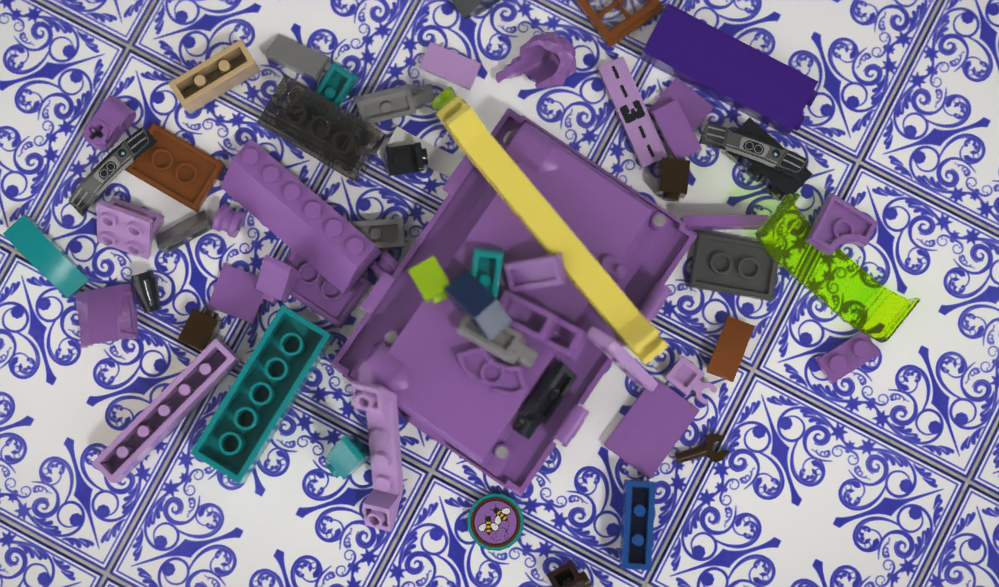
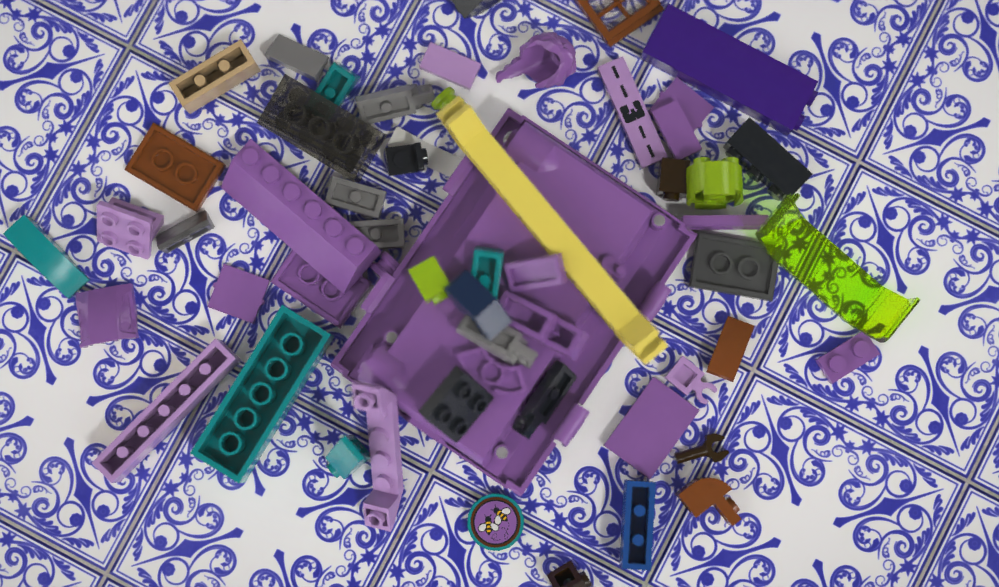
(110, 168): sticker -> none
(111, 120): medium lavender piece -> none
(146, 290): black cone -> none
(201, 328): dark brown brick -> none
(228, 221): medium lavender wheel -> none
(276, 280): medium lavender slope -> none
(355, 197): none -> light grey plate
(456, 404): none -> black bracket
(622, 359): lavender tile -> none
(705, 492): none -> dark orange brick
(714, 183): none -> lime brick
(754, 148): sticker -> none
(838, 225): medium lavender tile -> none

